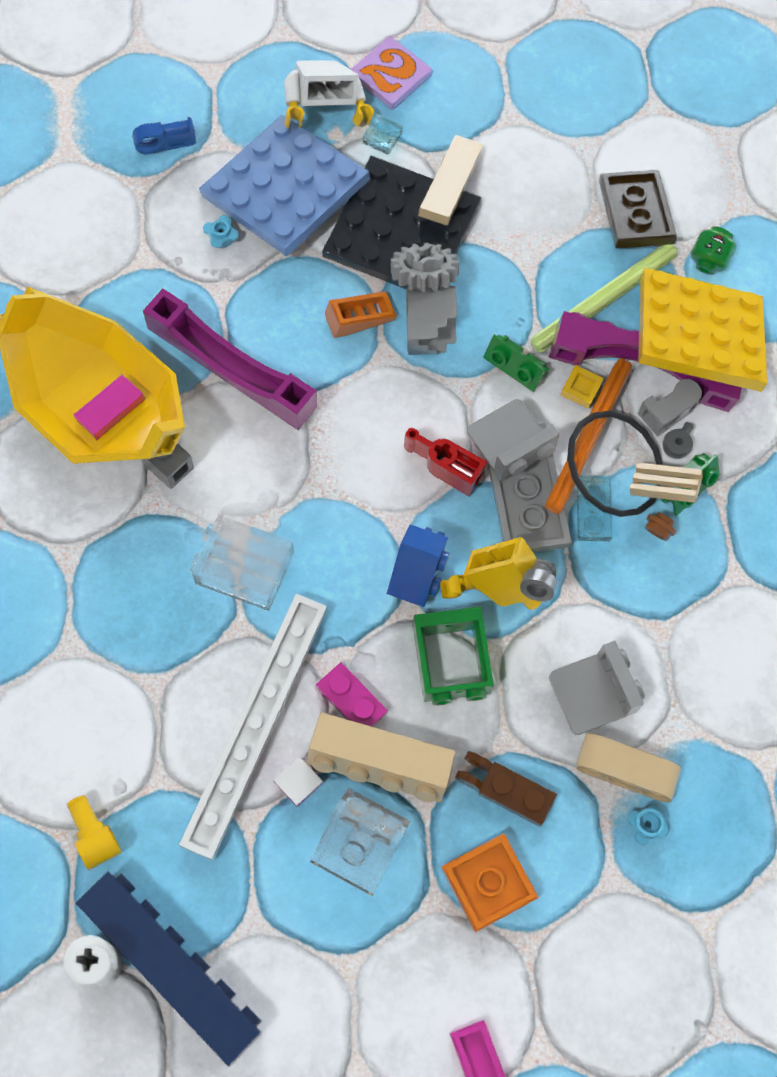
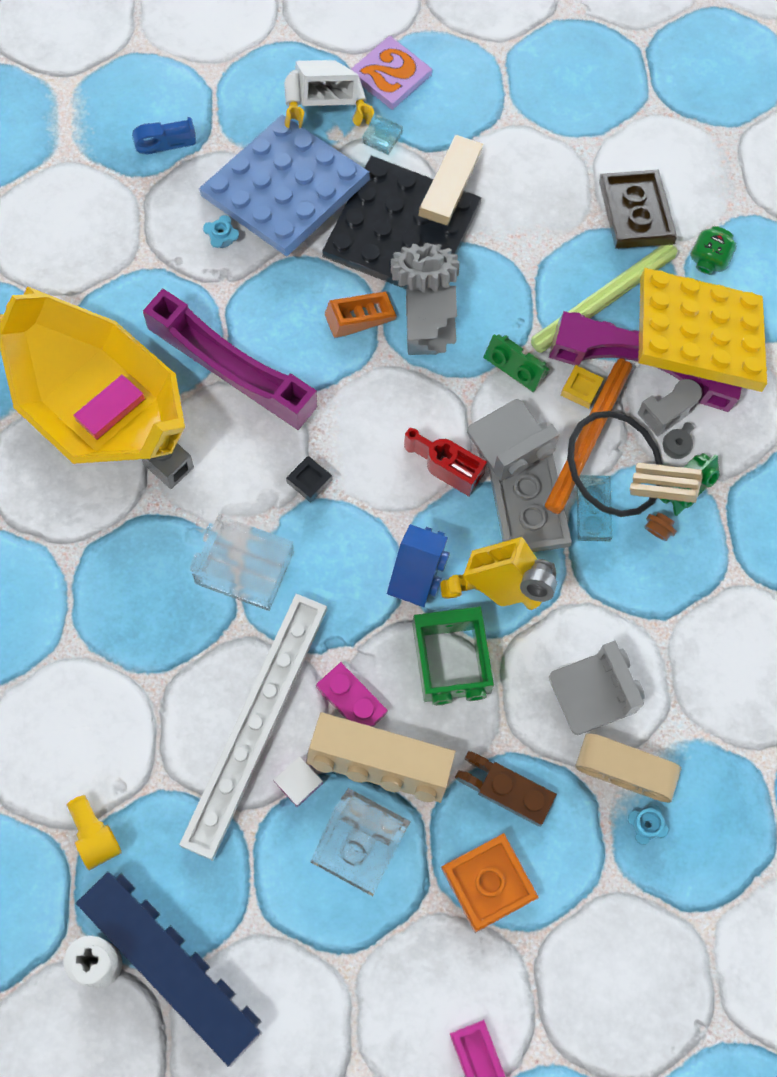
(309, 479): none -> black plate

